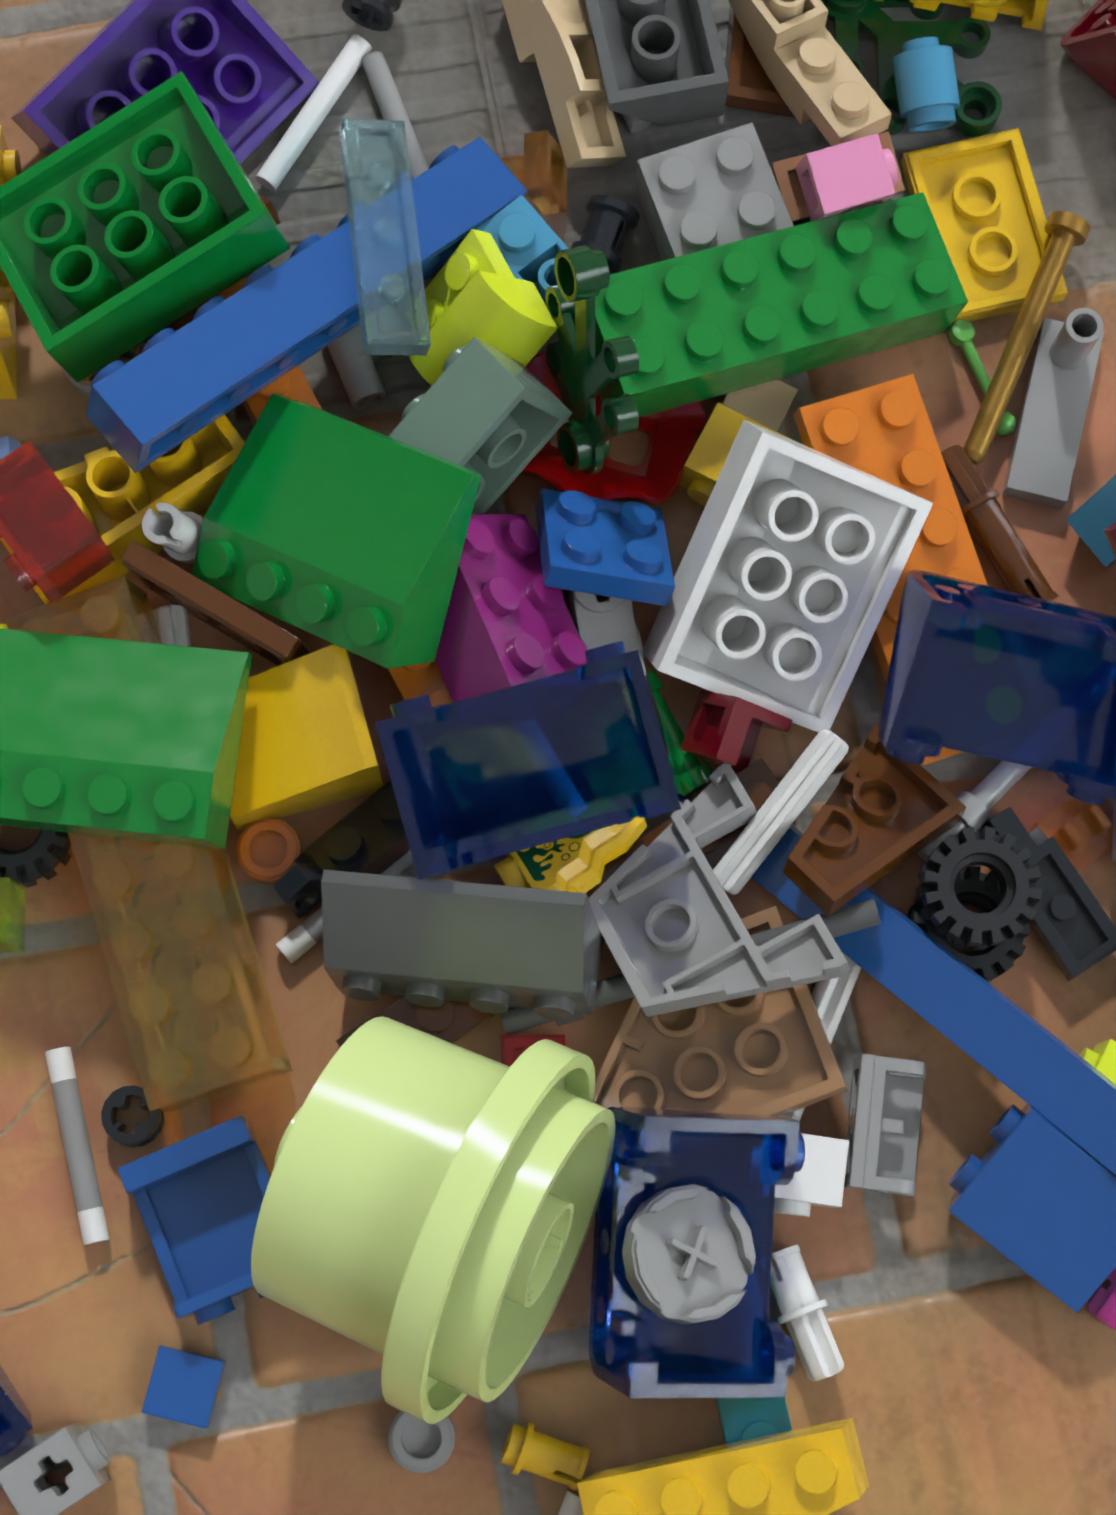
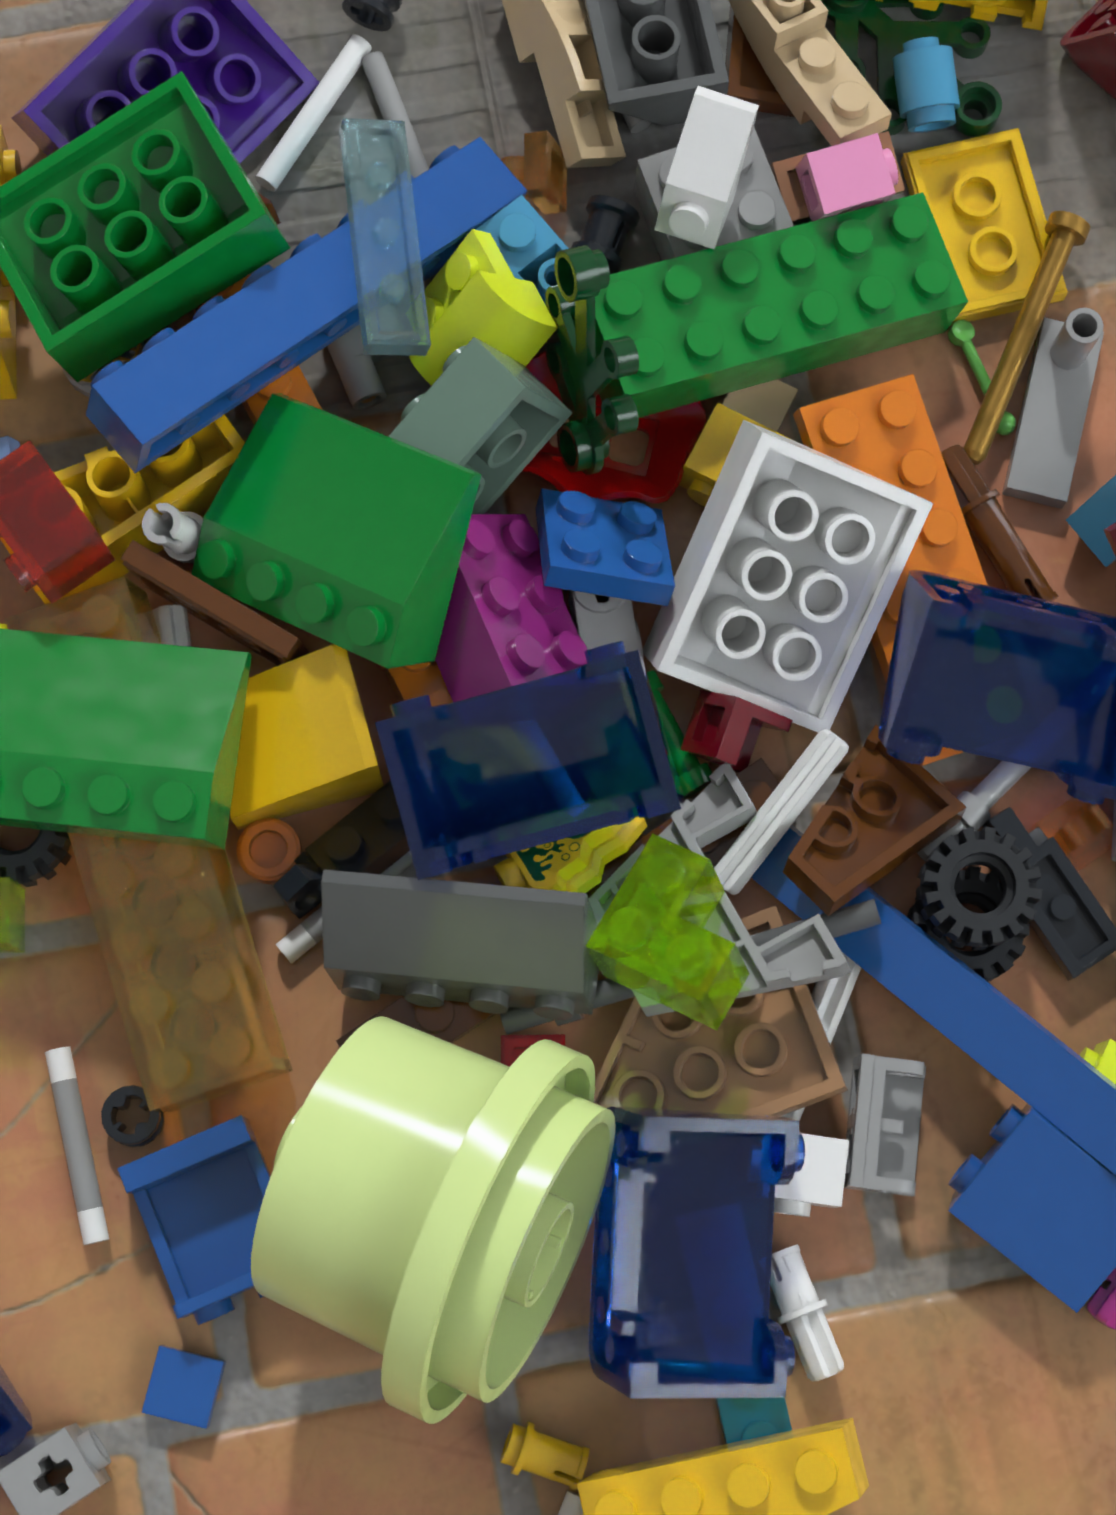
(420, 1445): light grey tile -> none
(658, 939): none -> clear neon green brick
(688, 1254): light grey tile -> none
(706, 167): none -> white slope

